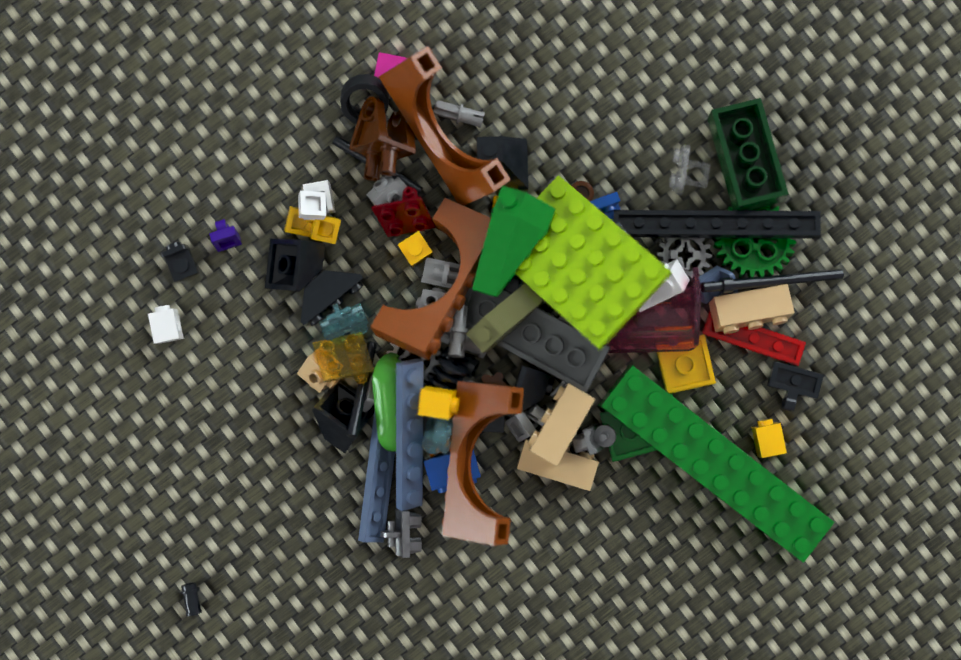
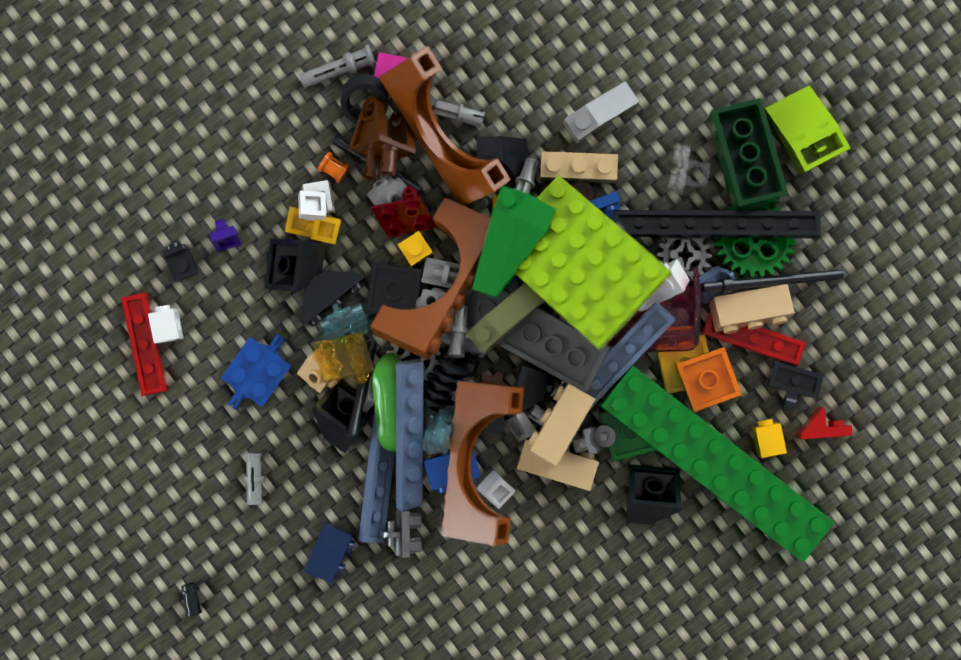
(145, 352): none -> red tile
(253, 480): none -> light grey pin
(256, 371): none -> blue plate
(308, 78): none -> light grey pin
(329, 552): none -> dark blue brick
(333, 167): none -> orange bush
(393, 287): none -> black plate
(438, 402): yellow brick -> none
(496, 489): none -> white slope
(526, 179): none -> light grey axle
(578, 167): none -> tan brick
(600, 112): none -> light grey slope
(630, 348): none -> sand blue plate
(652, 494): none -> black slope
(708, 379): none -> orange plate
(806, 129): none -> lime slope
(816, 427): none -> red slope

